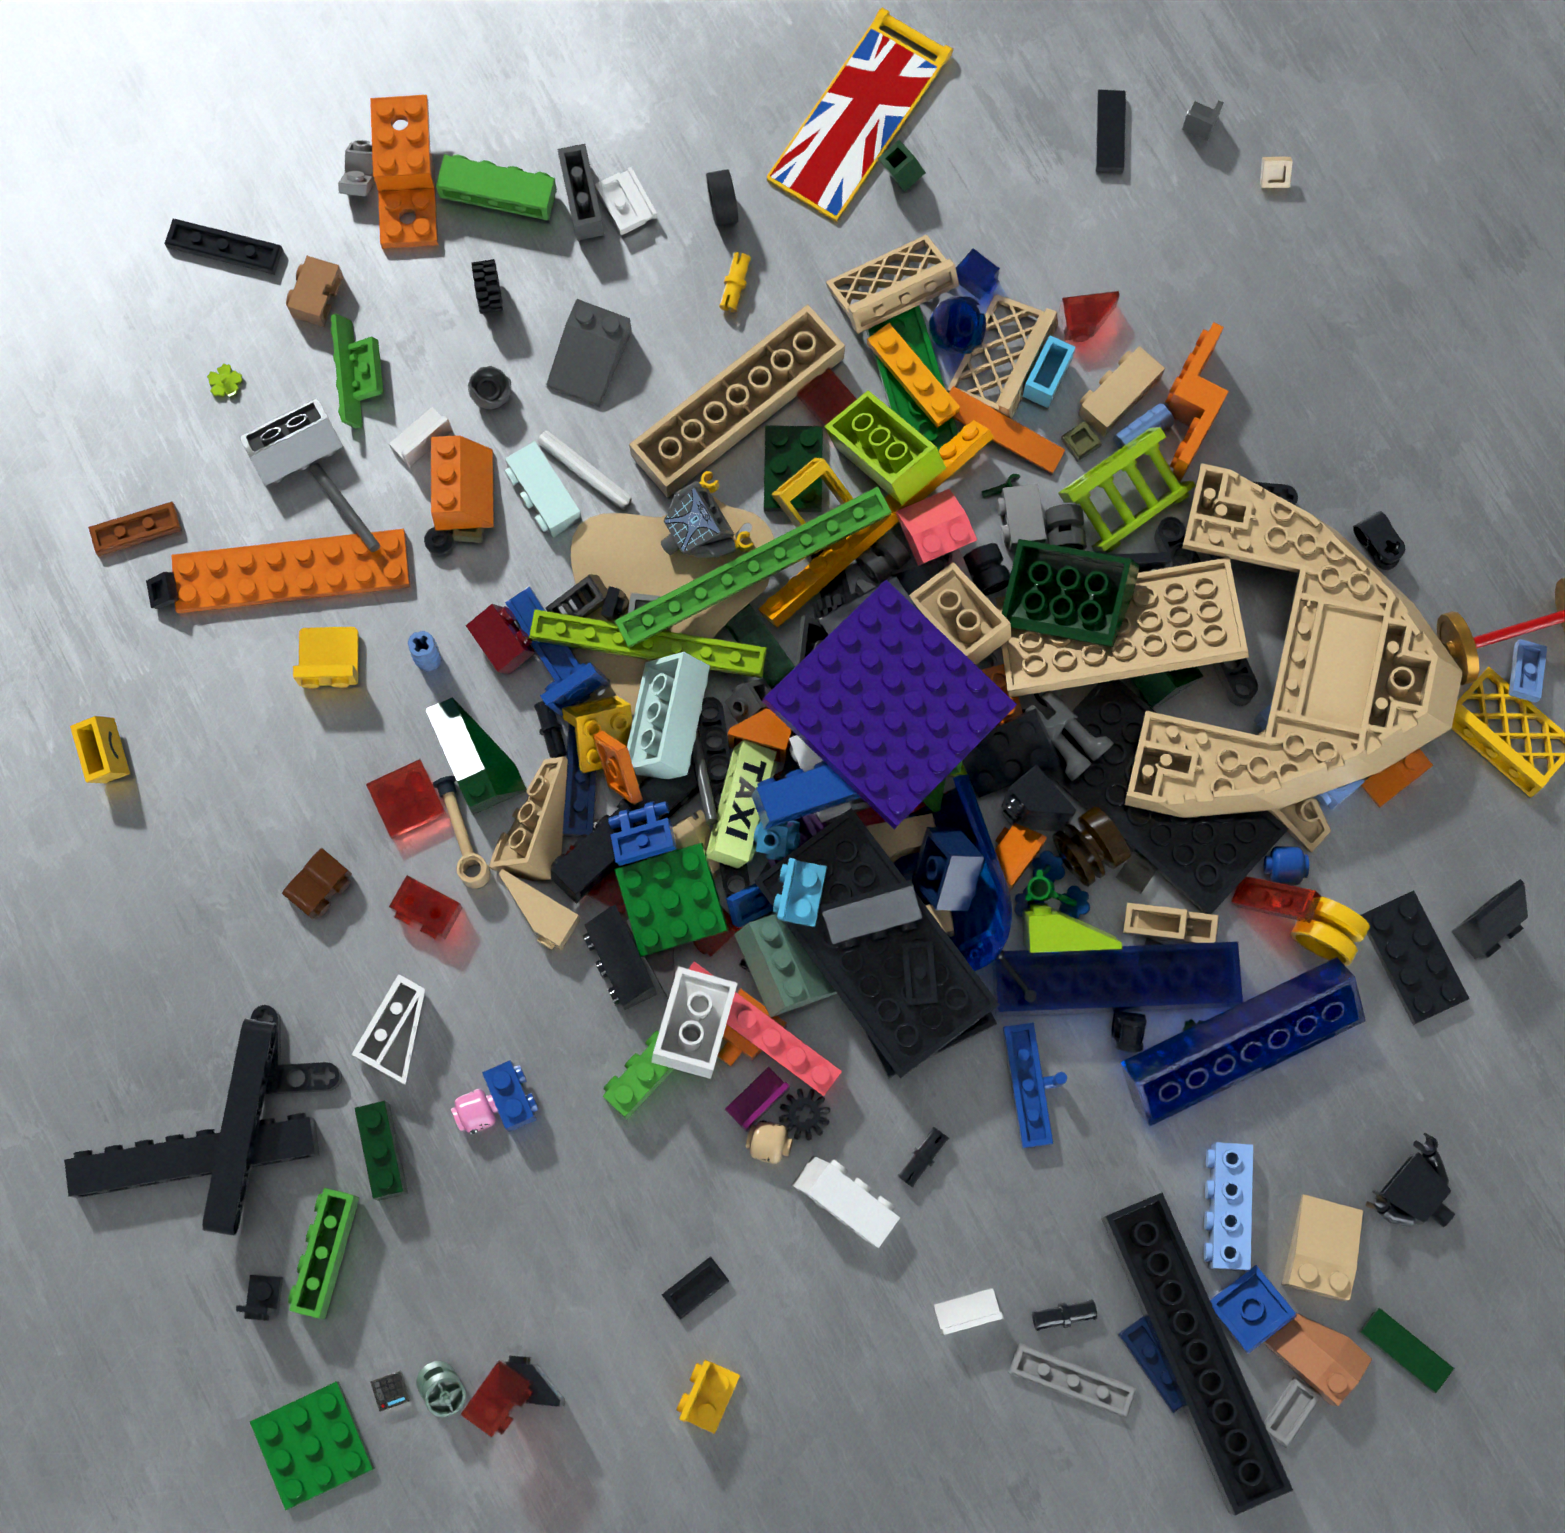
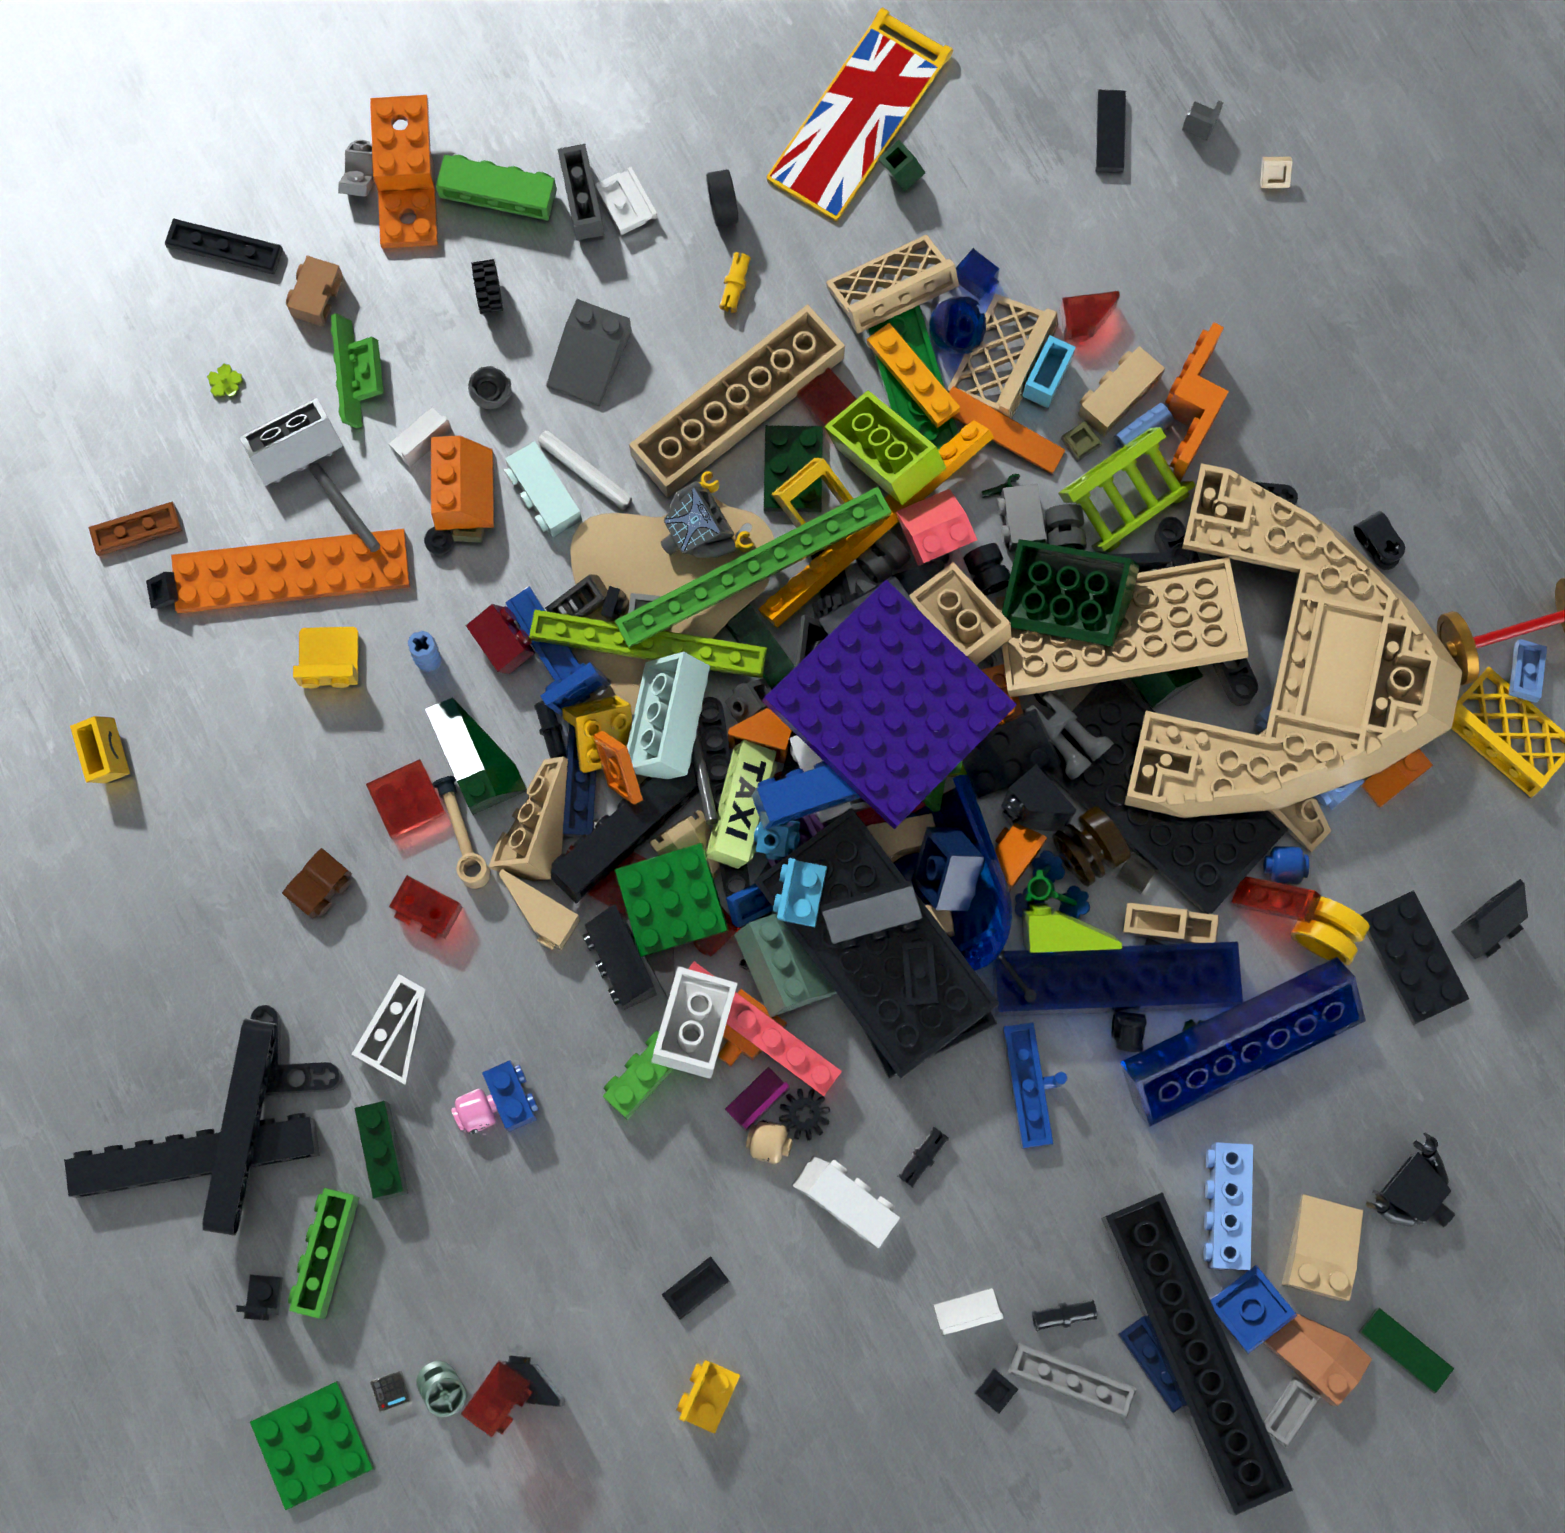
(645, 840): blue plate -> none
(996, 1391): none -> black plate

